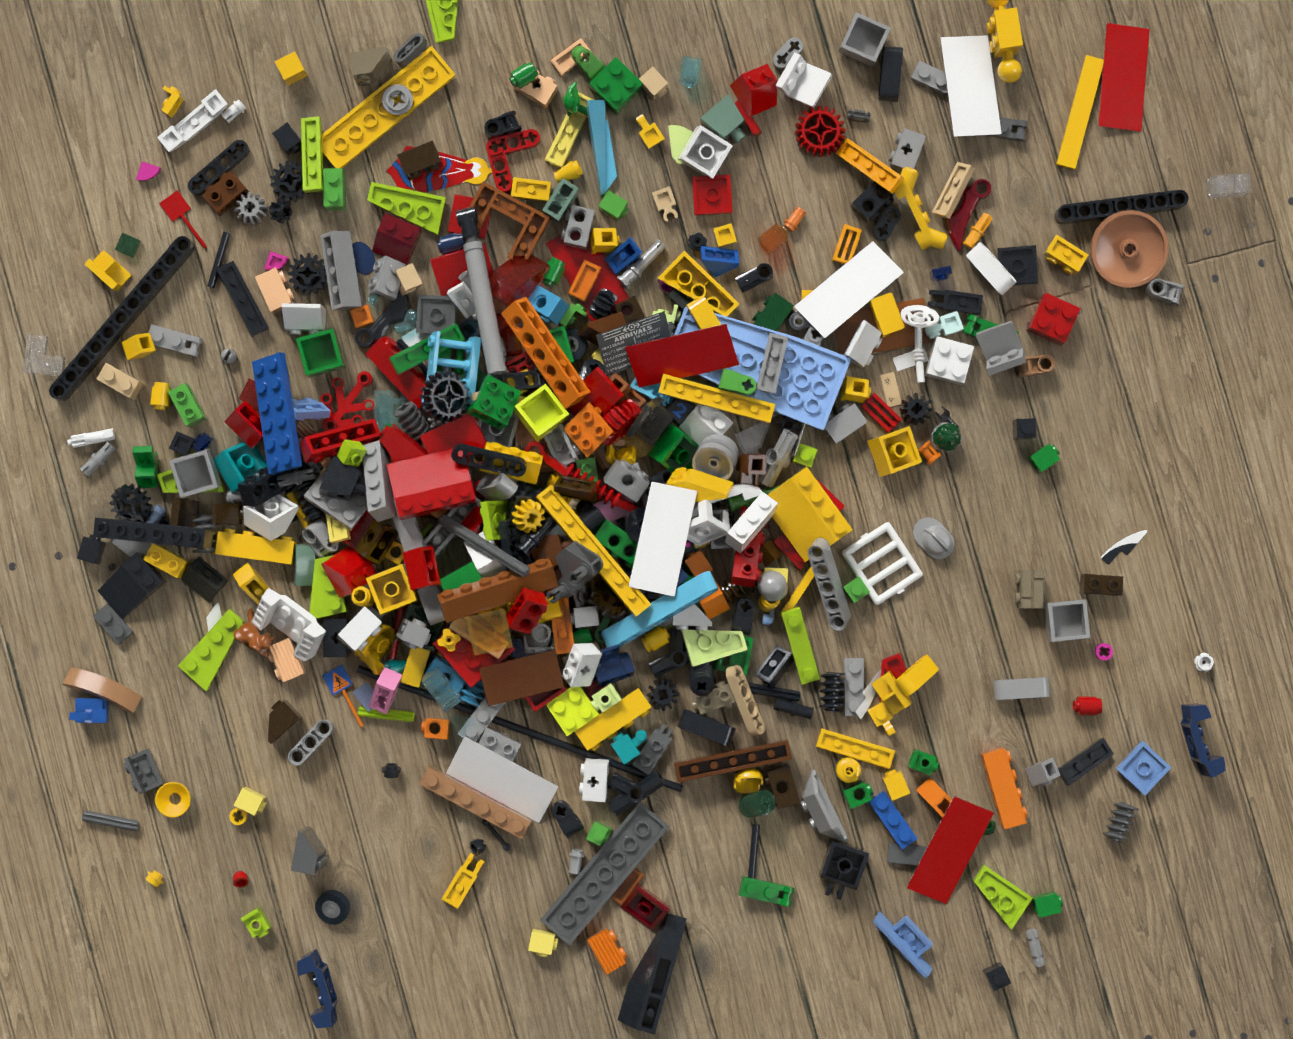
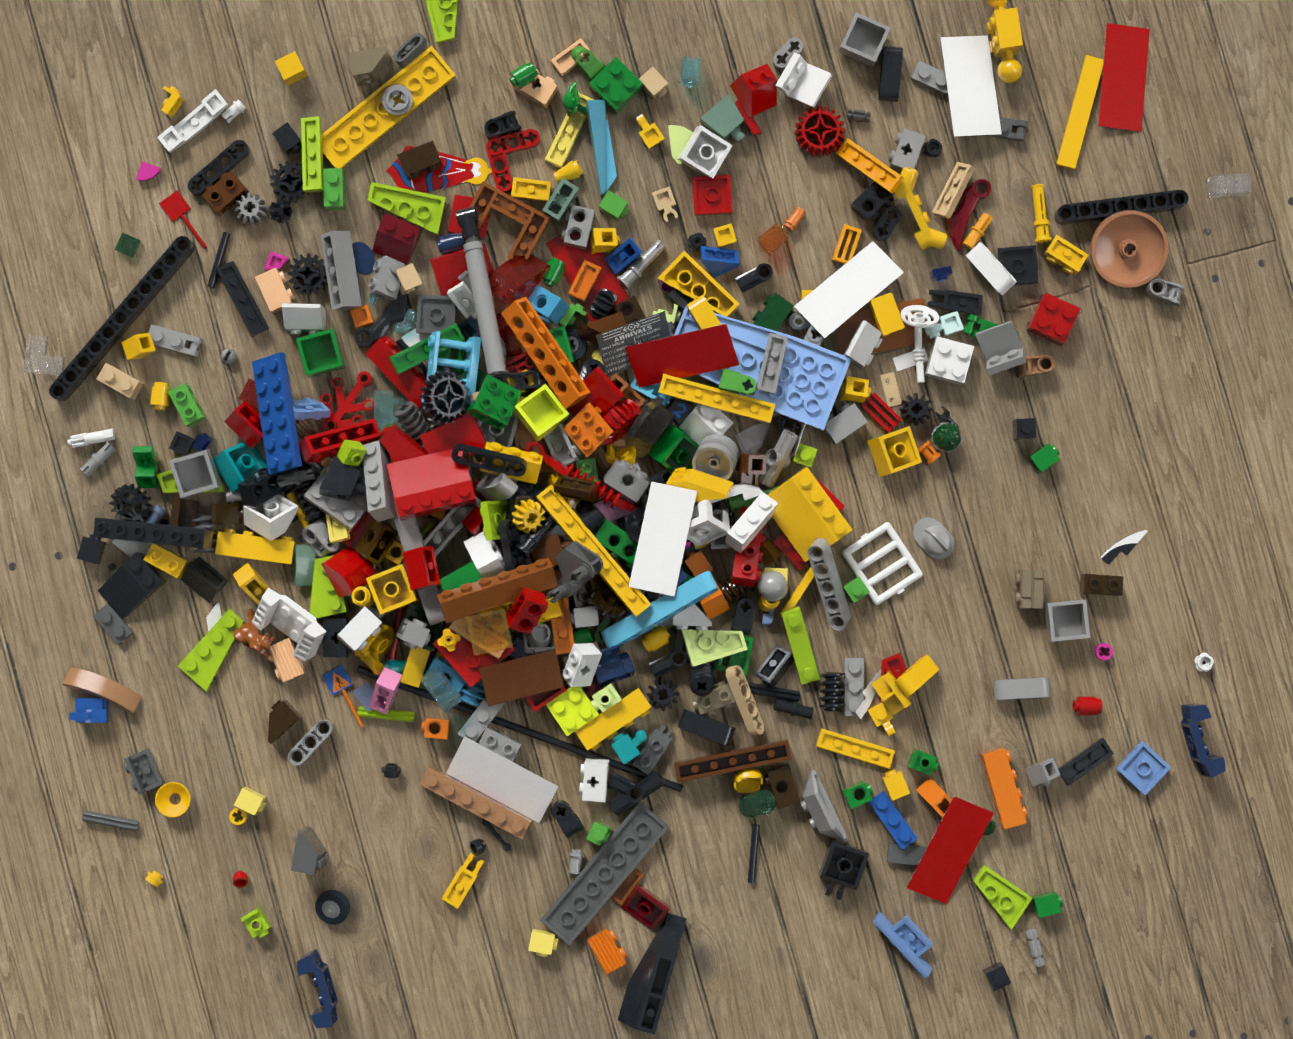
(109, 270): yellow panel -> none
(485, 546): dark grey axle -> none
(765, 891): green plate -> none
(841, 770): yellow head -> none
(933, 143): none -> black plate
(1041, 222): none -> yellow pin
(1120, 822): dark grey piece -> none

